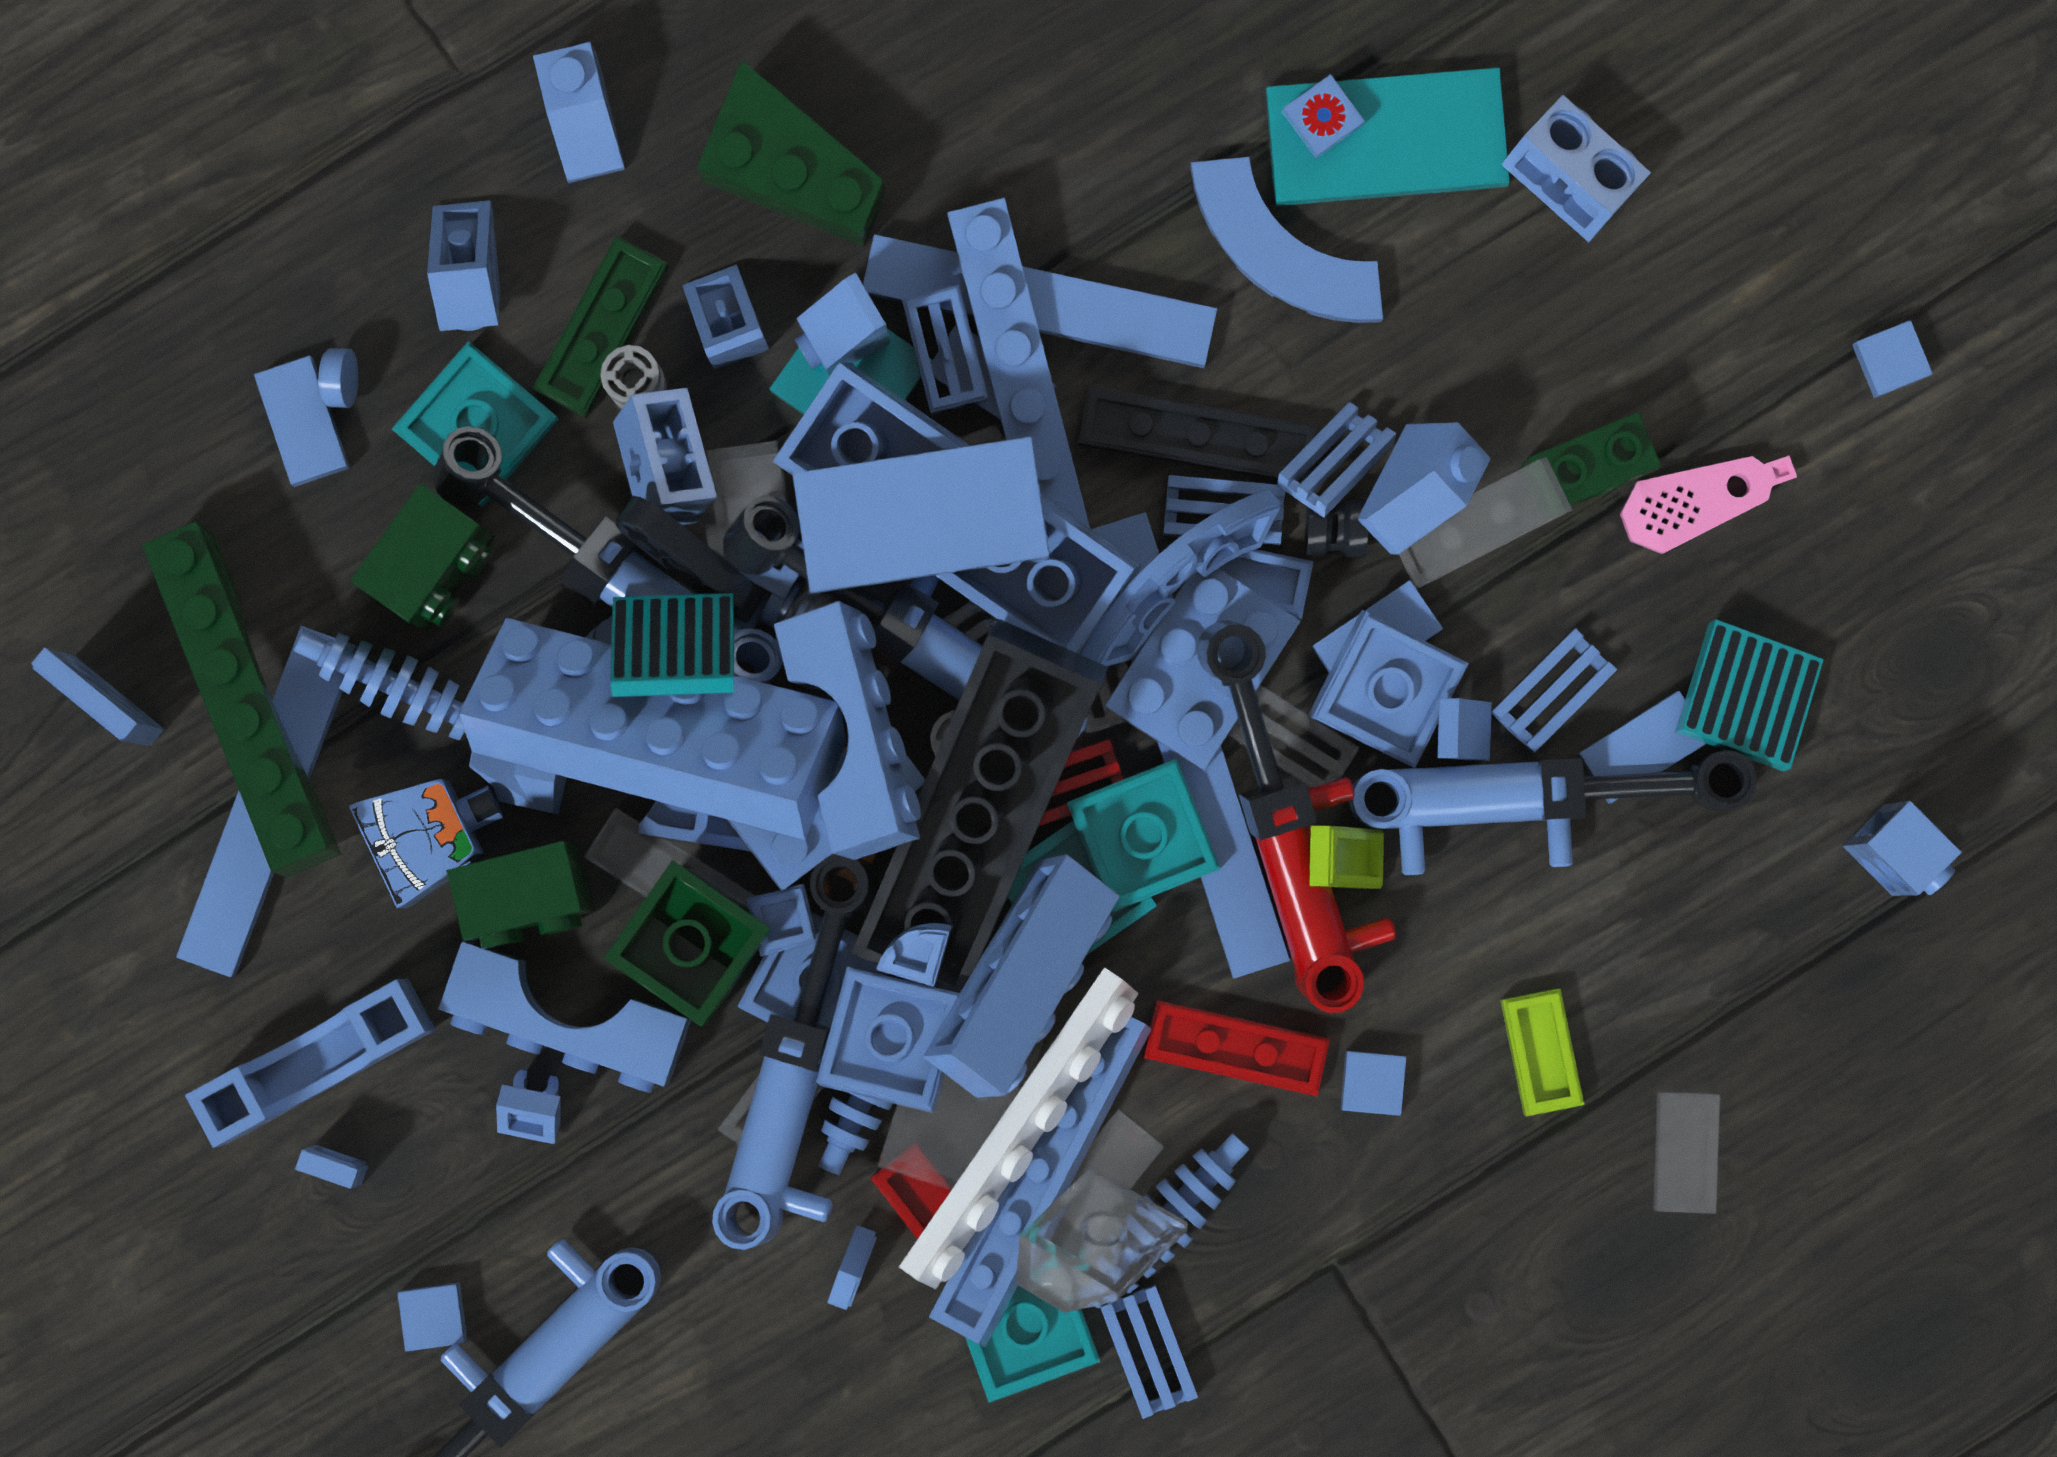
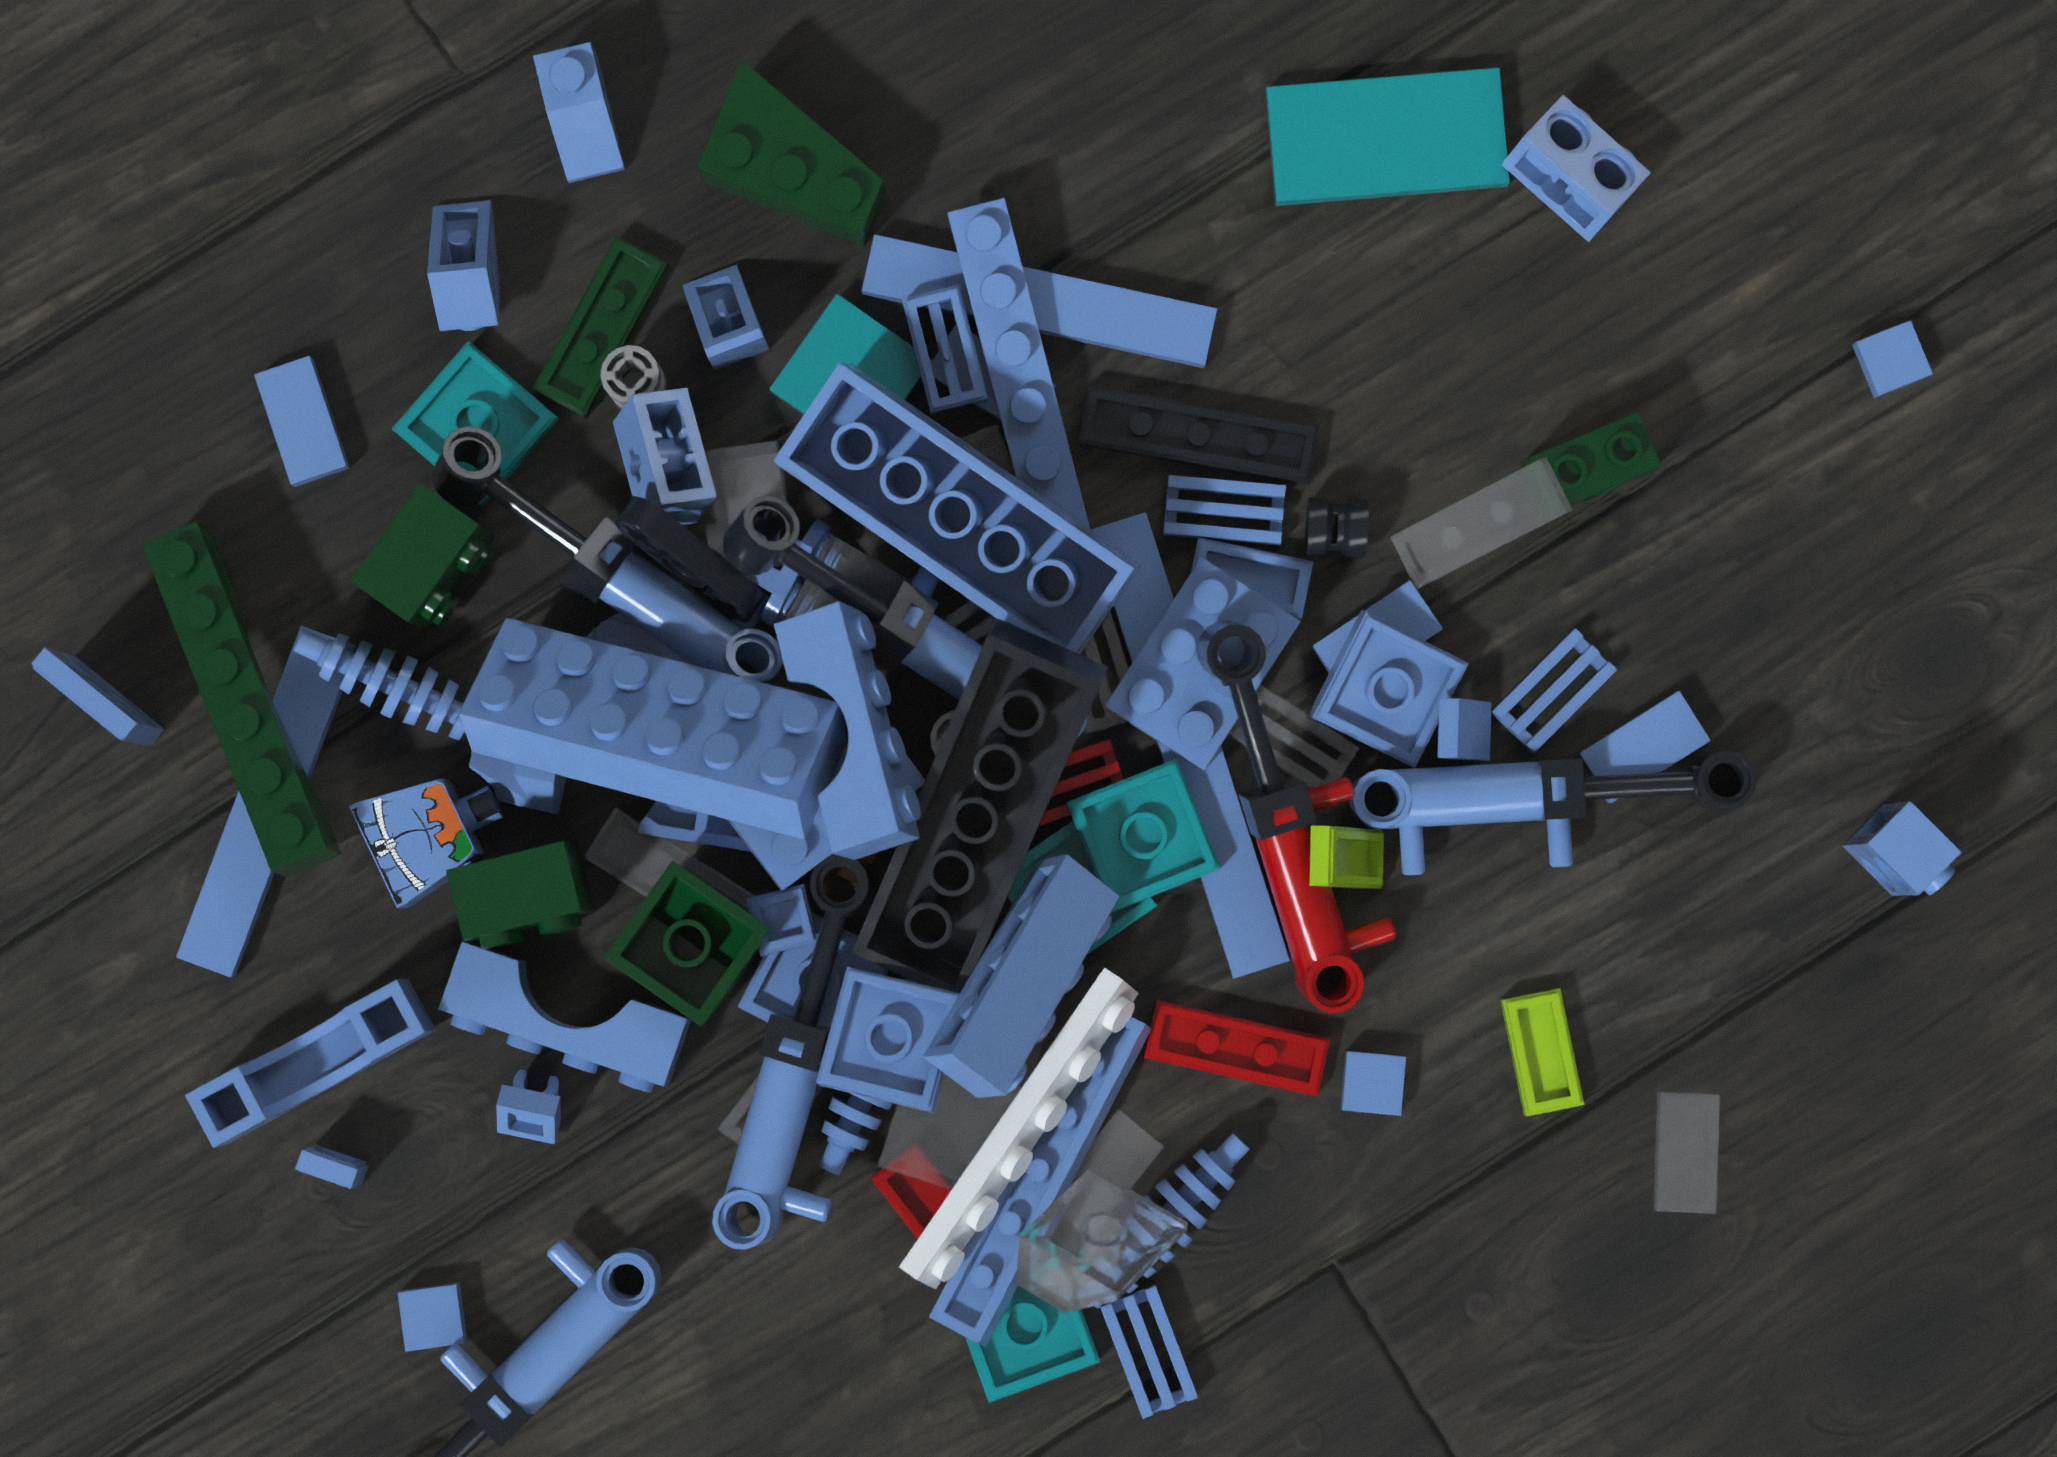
(338, 377): medium blue tile -> none
(672, 645): tile -> none
(841, 327): medium blue slope -> none
(852, 1267): medium blue tile -> none
(917, 953): medium blue tile -> none
(921, 515): medium blue tile -> none
(1202, 550): medium blue tile -> none
(1275, 258): medium blue tile -> none
(1323, 116): medium blue tile -> none
(1361, 430): medium blue tile -> none
(1423, 483): medium blue slope -> none
(1708, 495): bright pink piece -> none
(1749, 695): tile -> none

